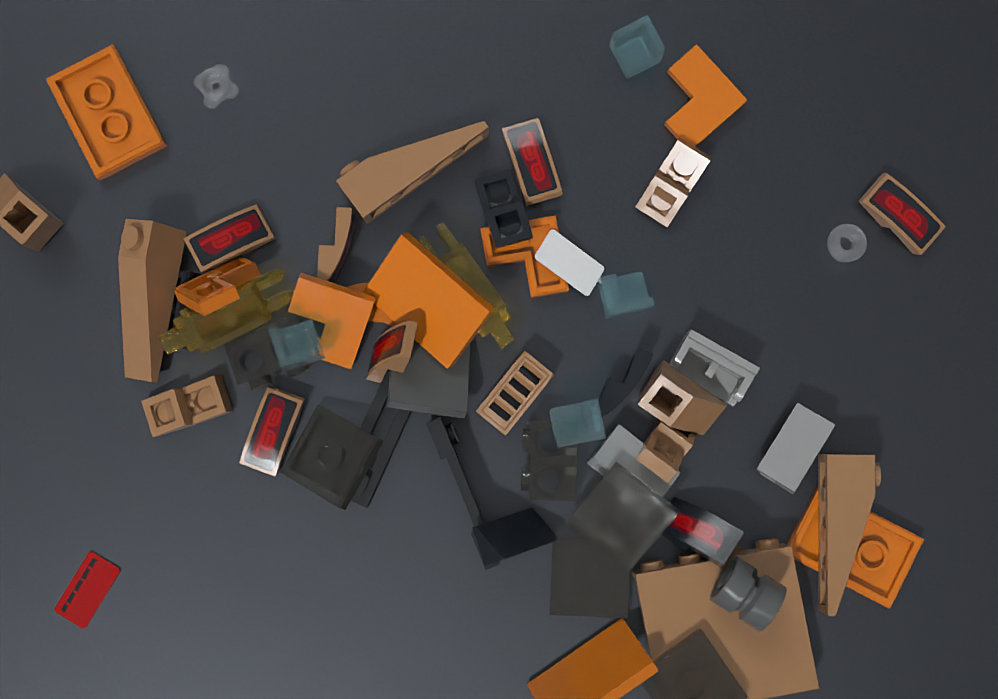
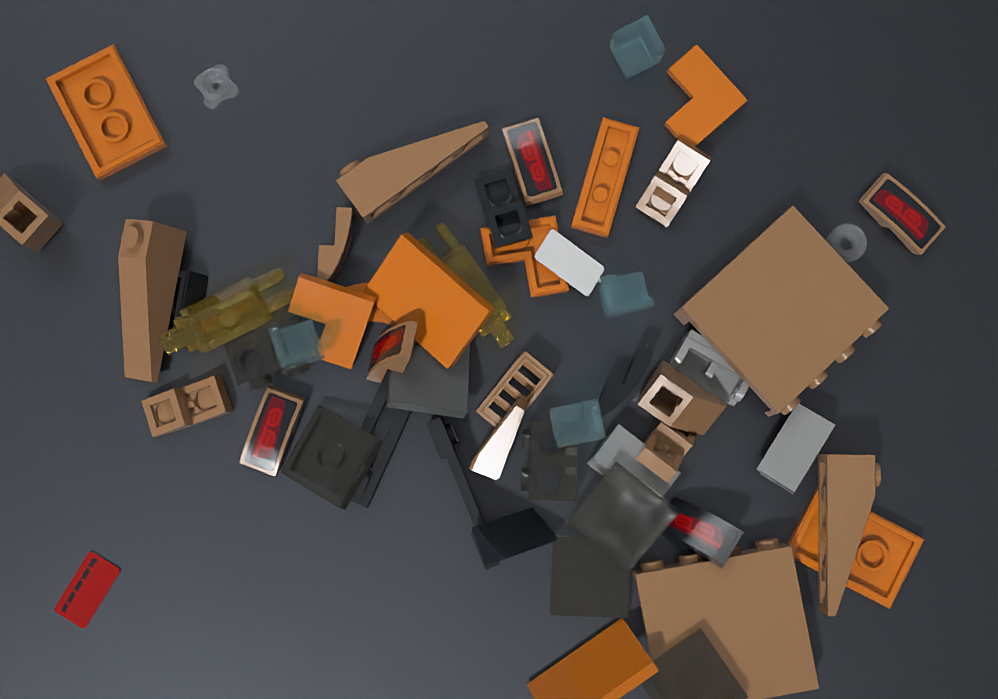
(216, 286): orange tile -> none
(229, 237): slope -> none
(495, 450): none -> slope
(605, 177): none -> orange tile
(752, 596): dark grey wheel -> none
(784, 311): none -> medium nougat panel

